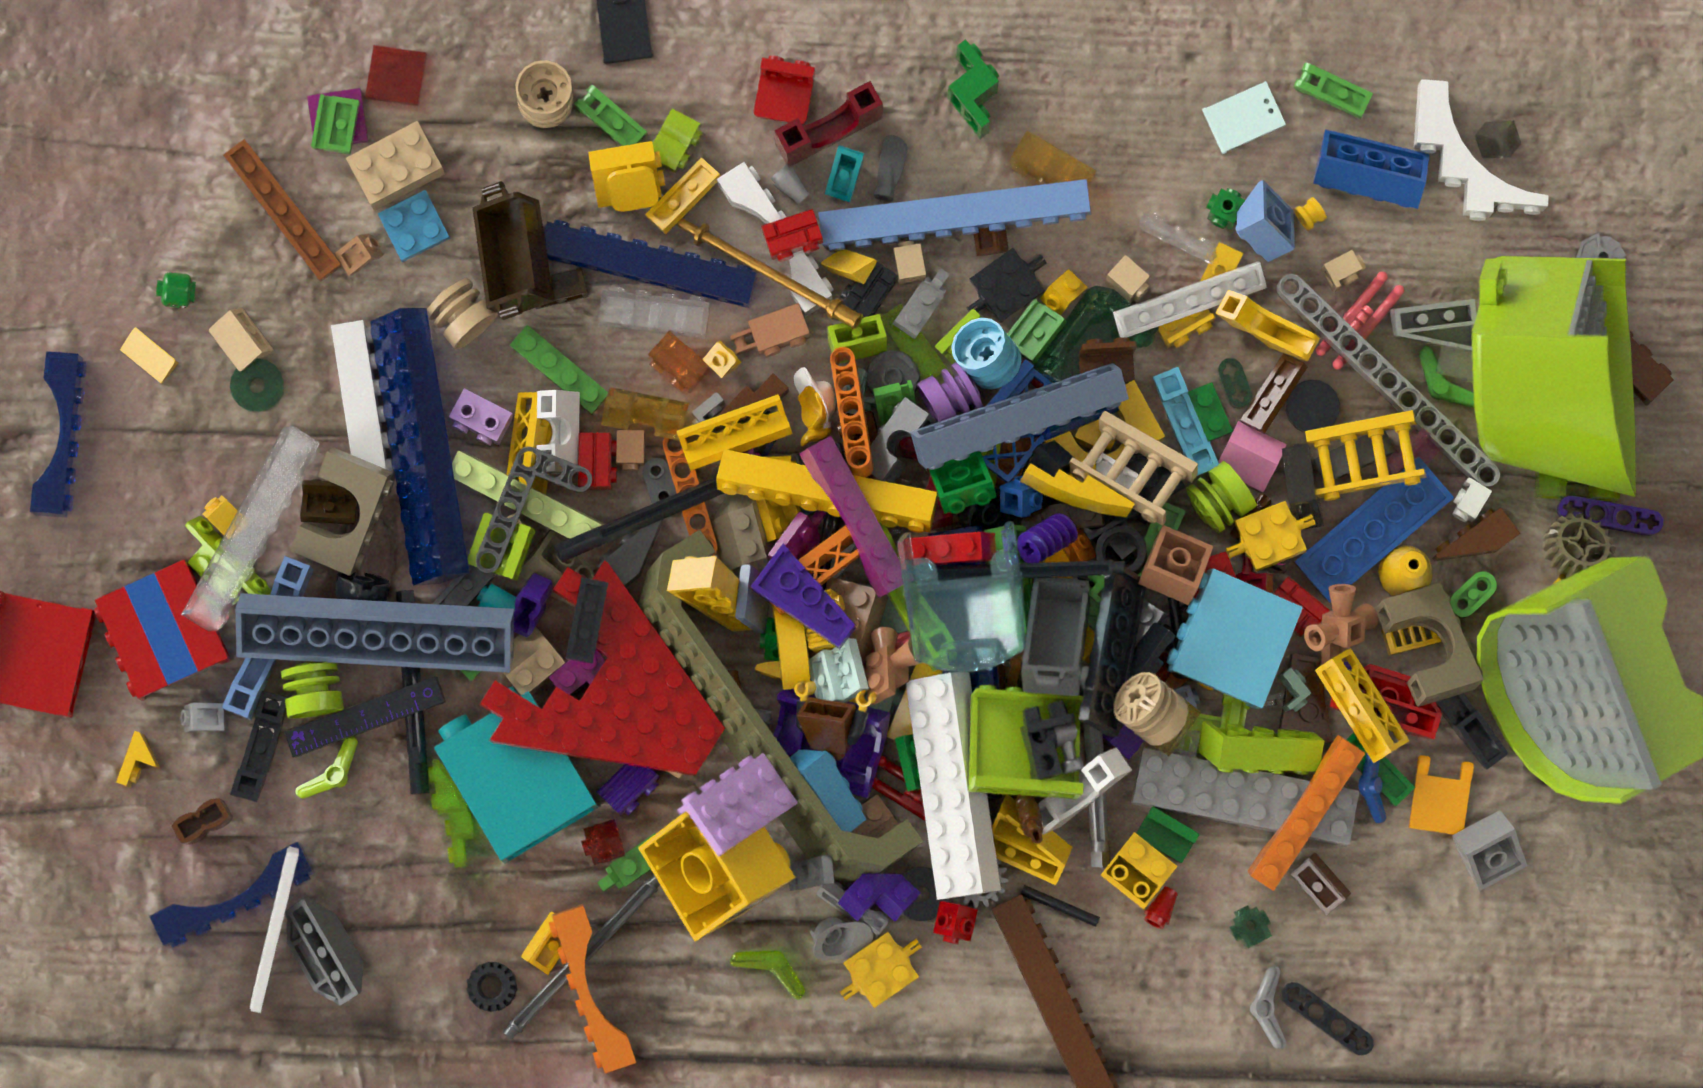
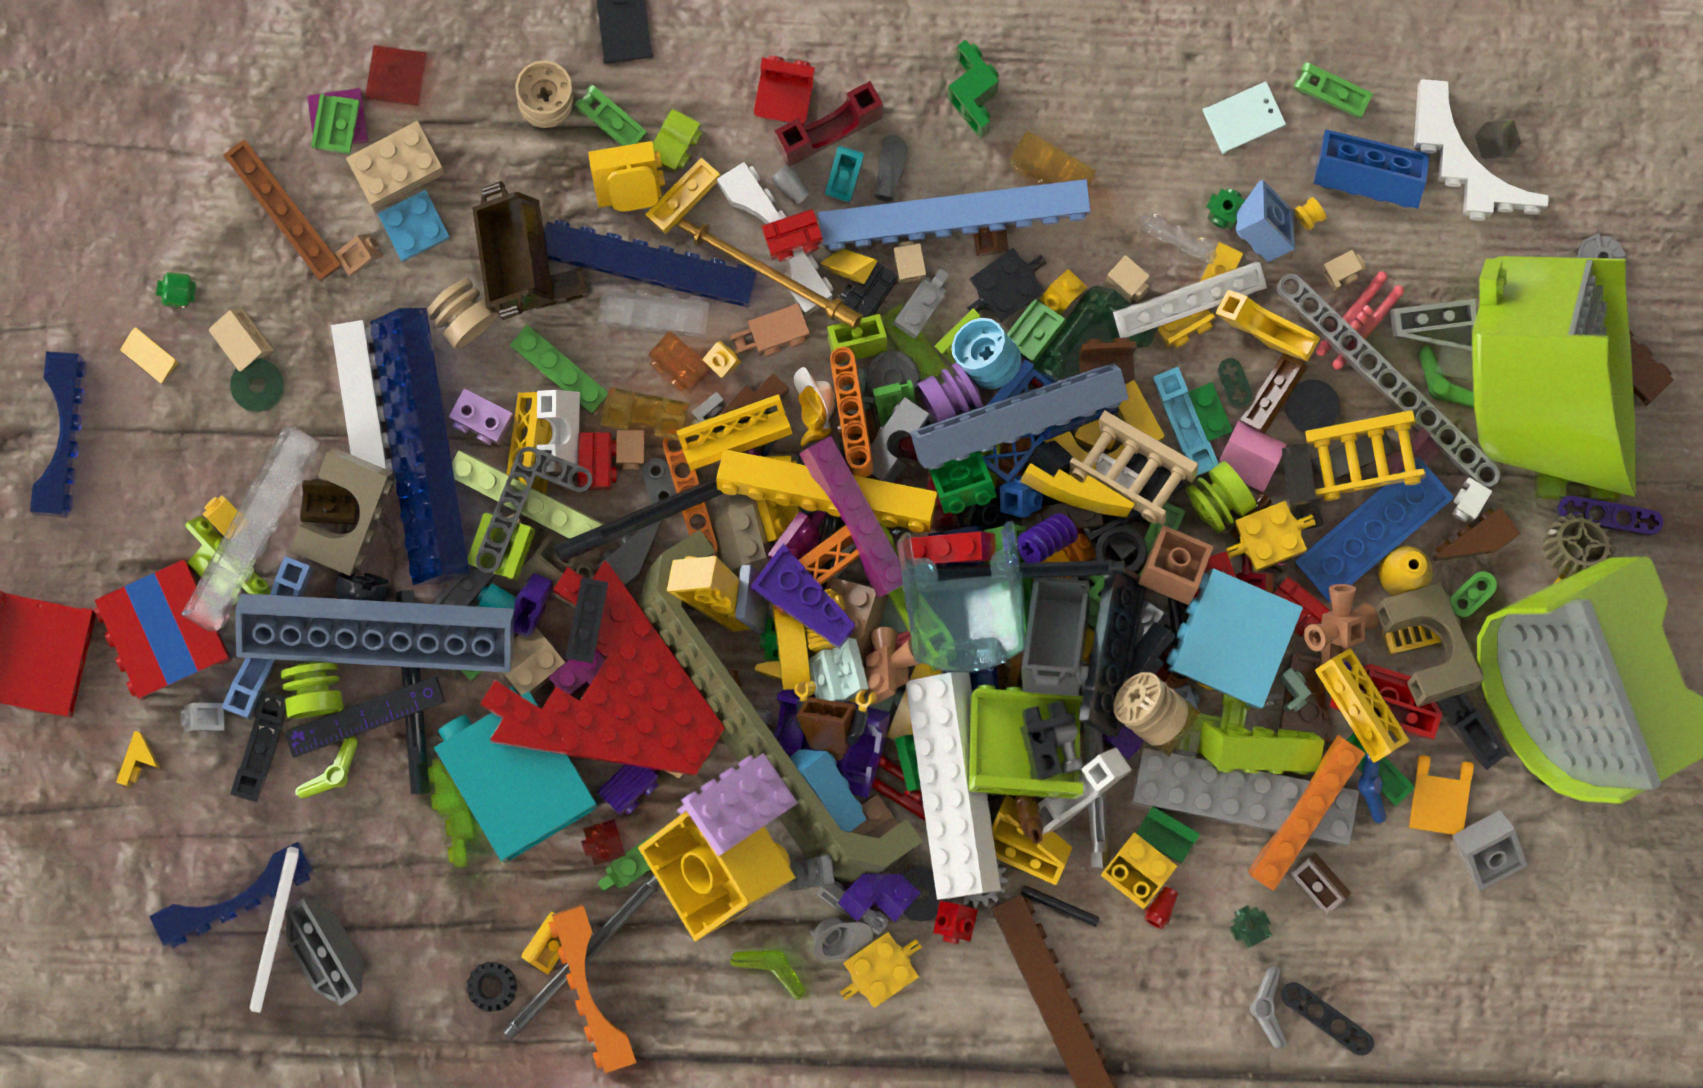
(196, 825): reddish brown brick -> none

